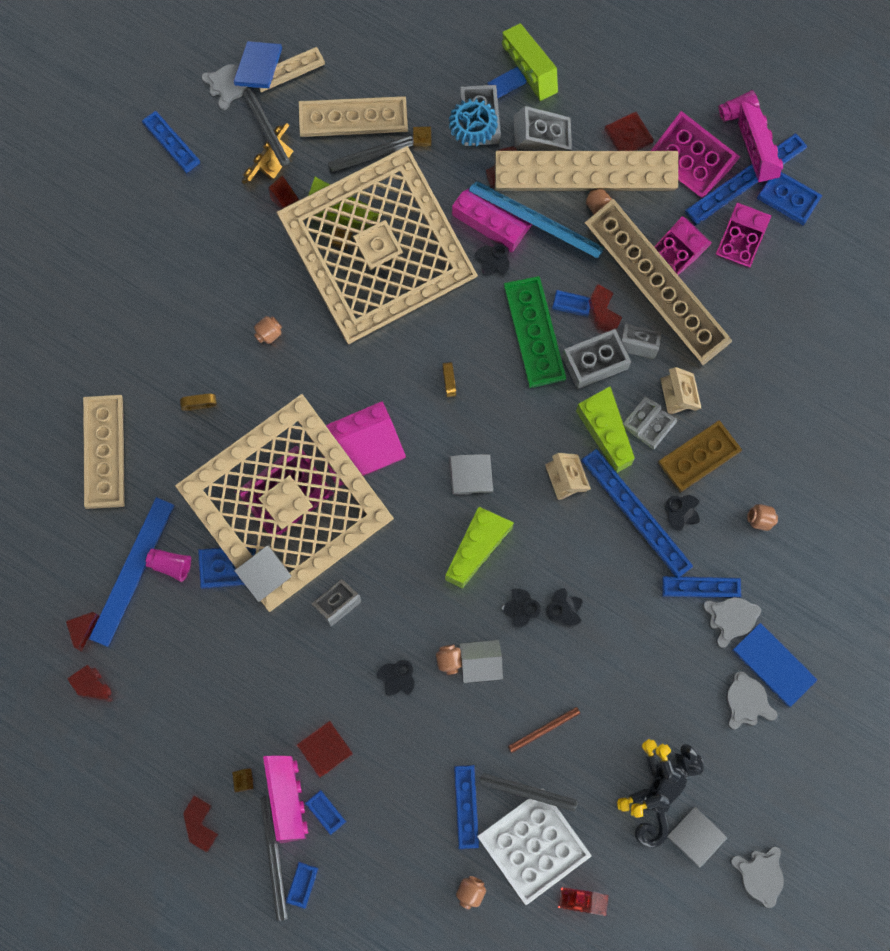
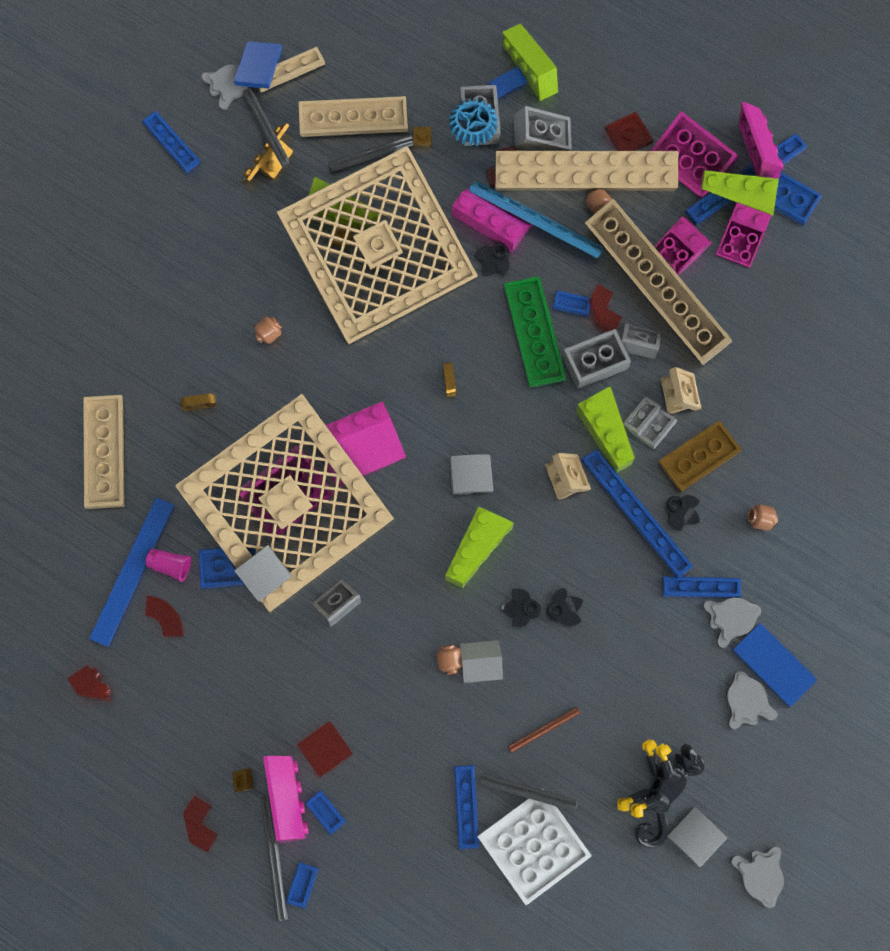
(81, 629): clear red slope -> none
(165, 615): none -> clear red tile
(282, 193): clear red slope -> none
(395, 680): black plate -> none
(471, 892): nougat head -> none
(583, 901): clear red slope -> none
(731, 109): dark pink plant -> none
(744, 189): none -> lime wedge

